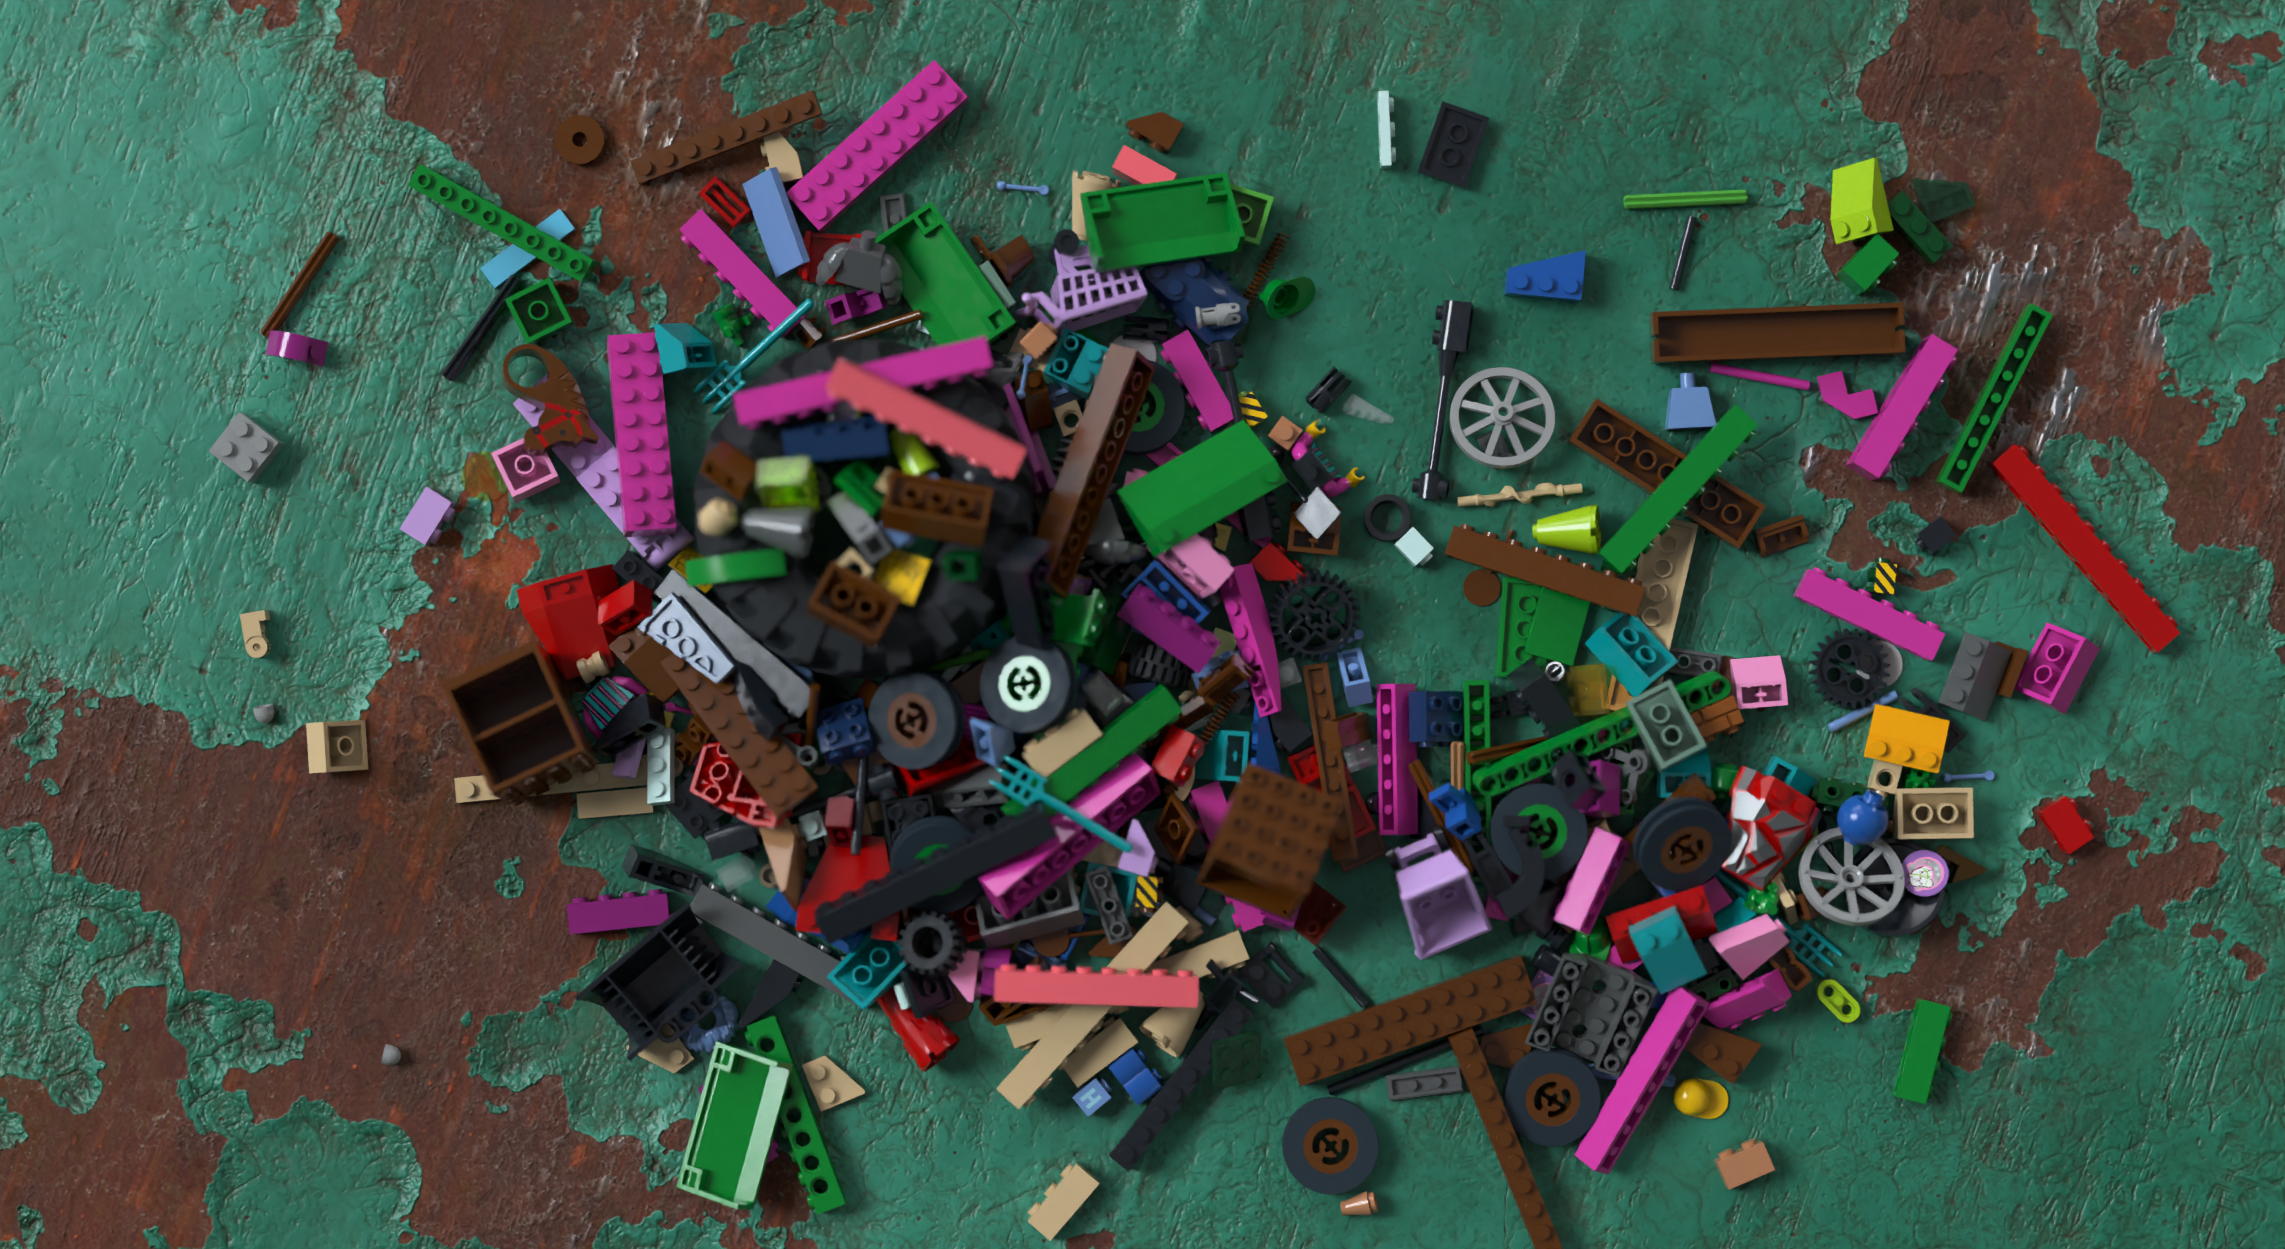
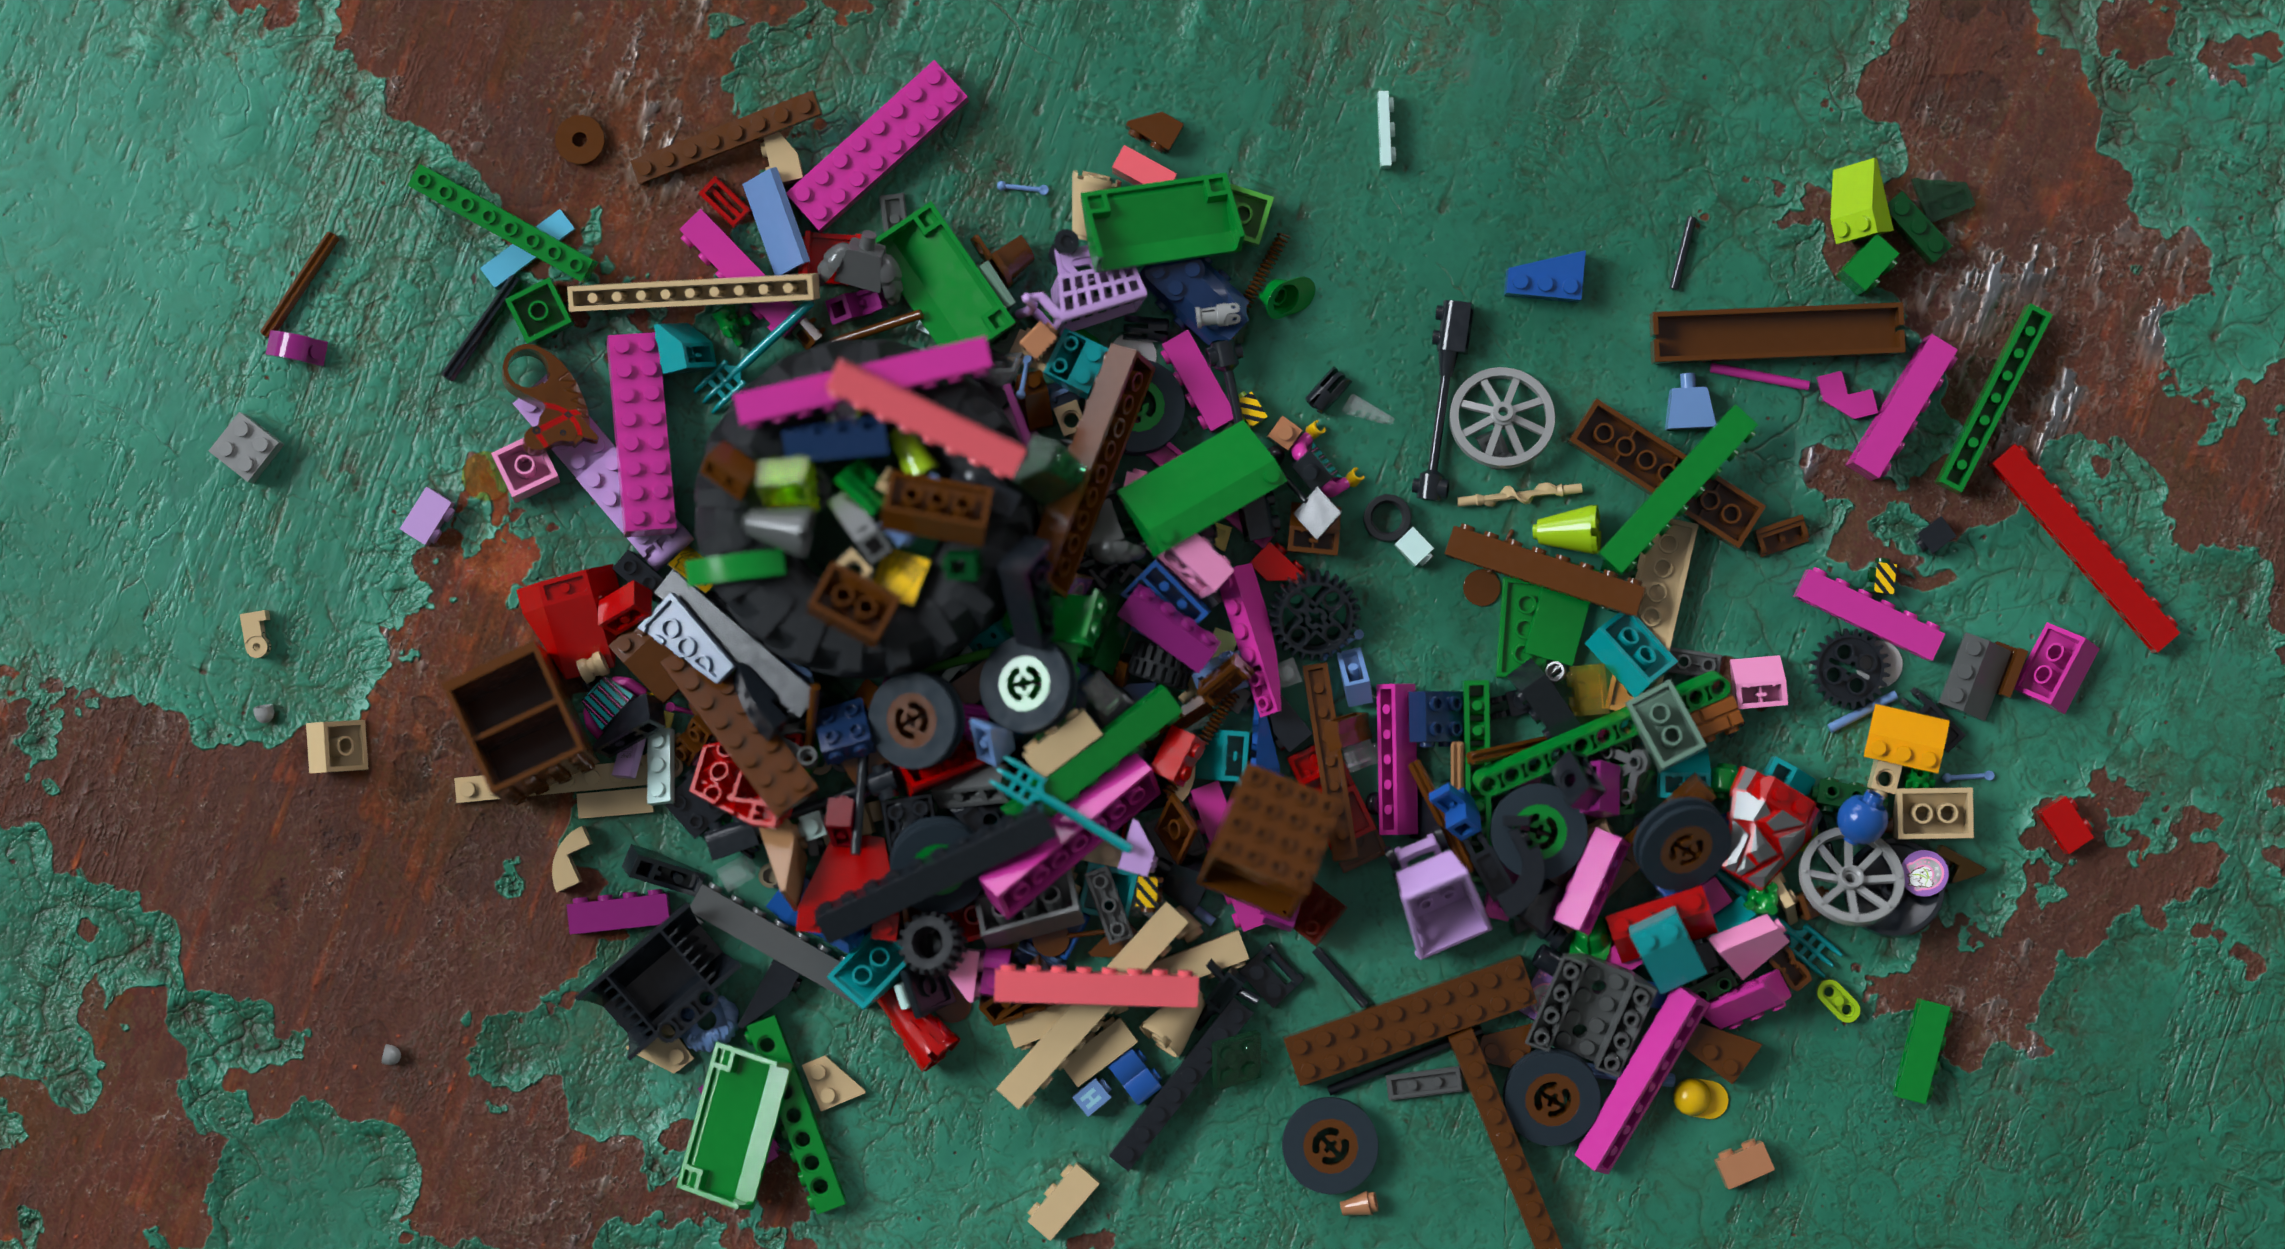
(564, 869): none -> tan brick
(693, 292): none -> tan brick
(717, 517): tan head -> none
(1048, 471): none -> clear green slope
(1453, 145): black plate -> none
(1685, 199): bright green axle -> none

